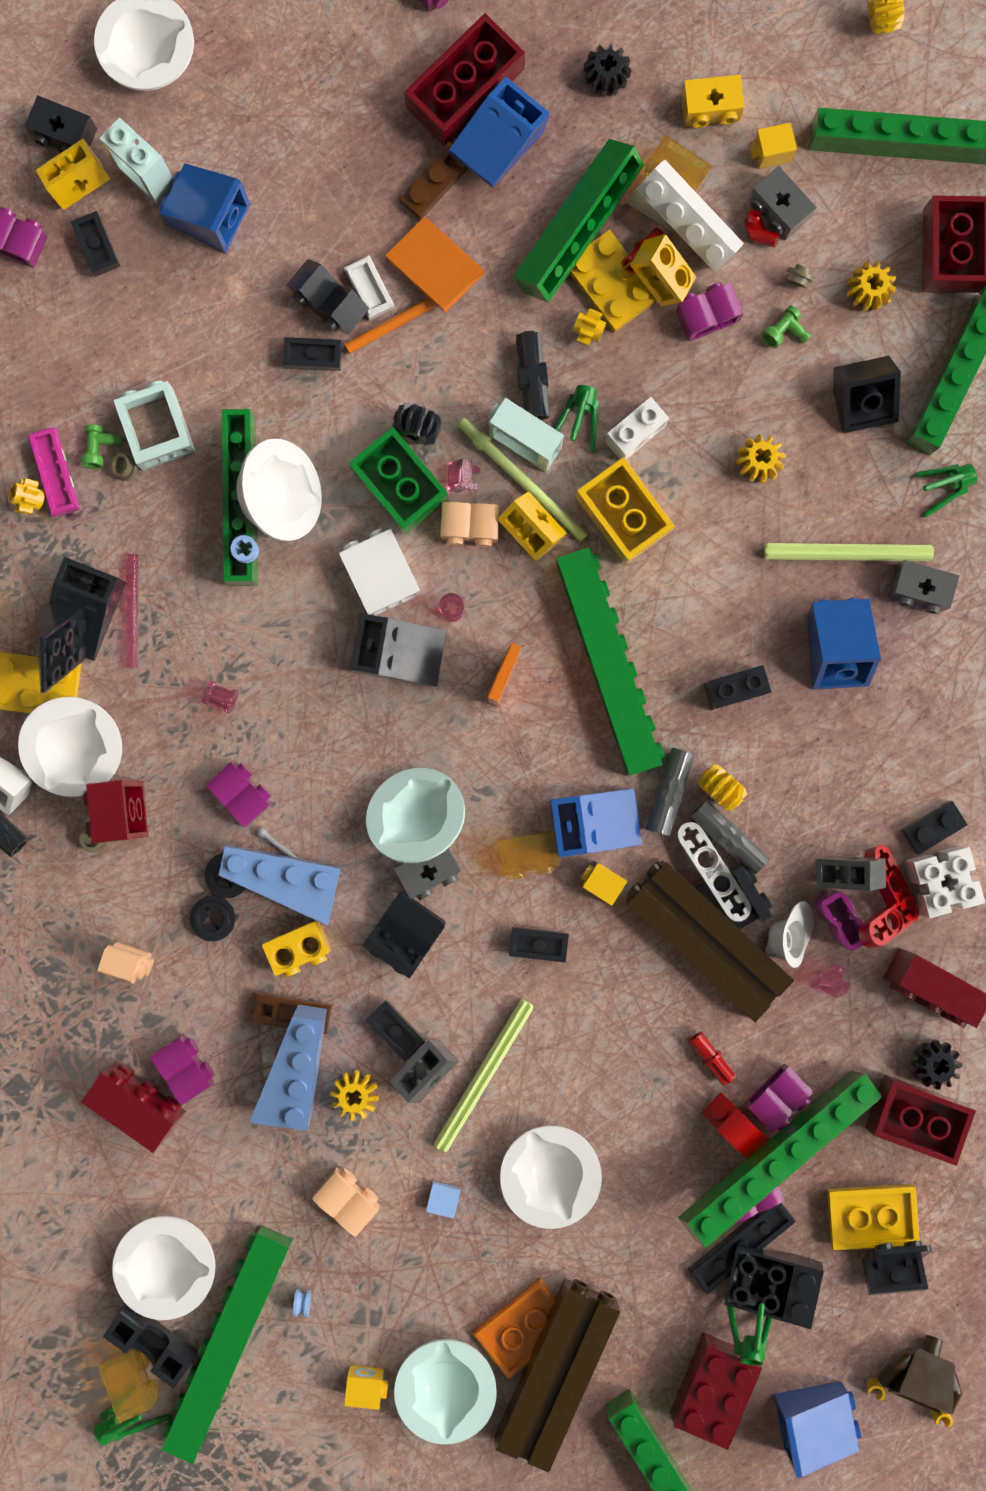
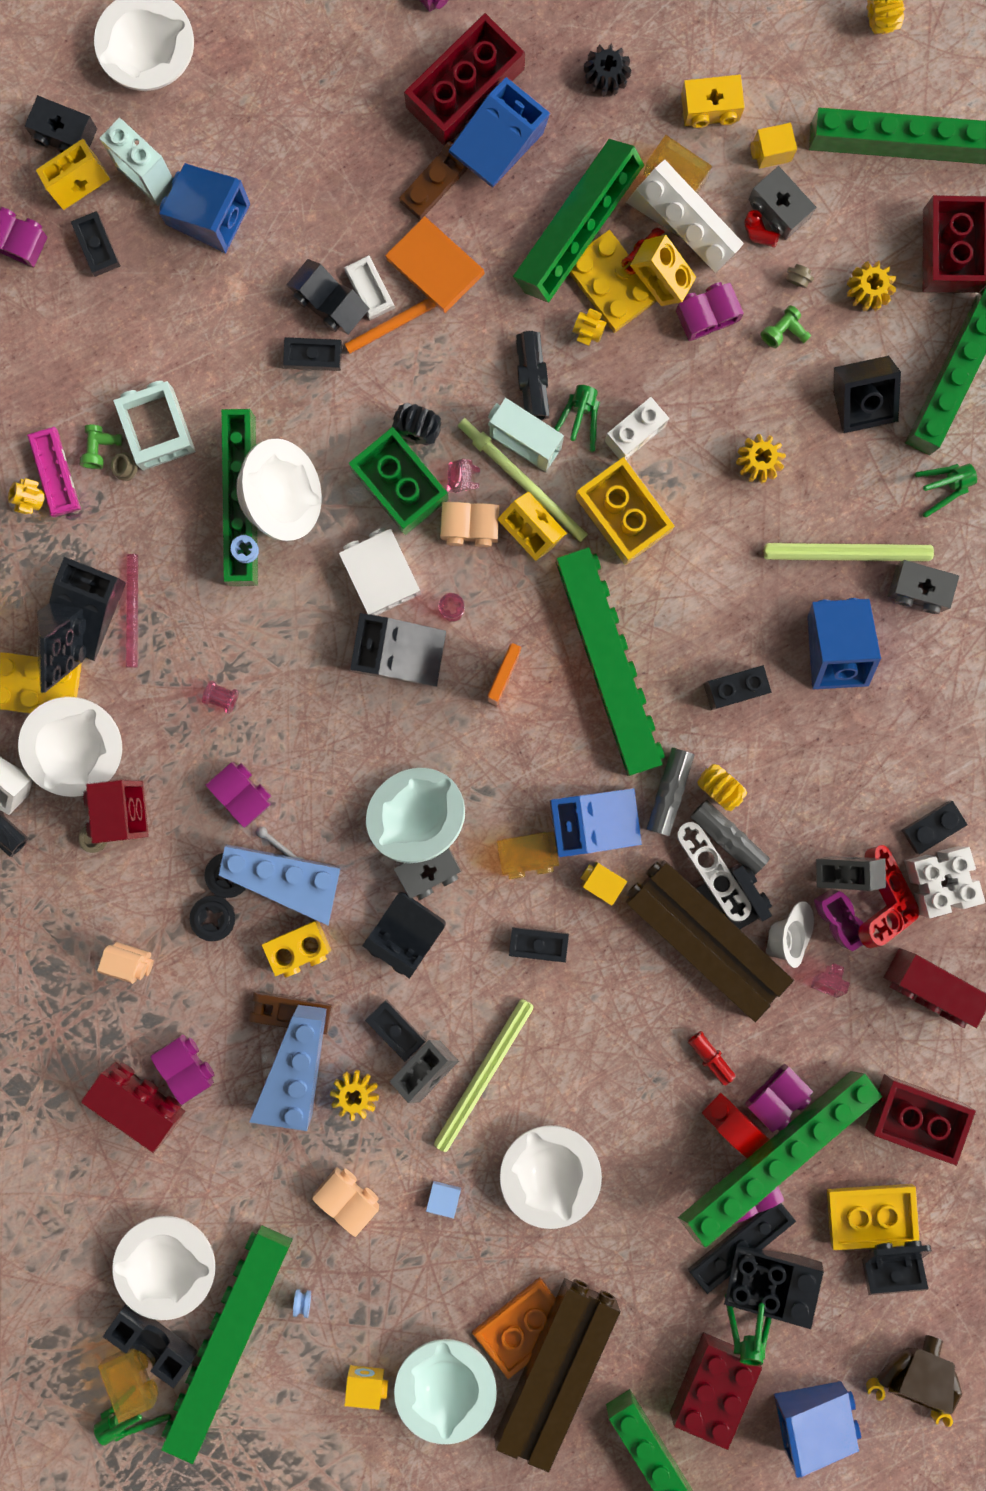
(932, 1075): black gear -> none

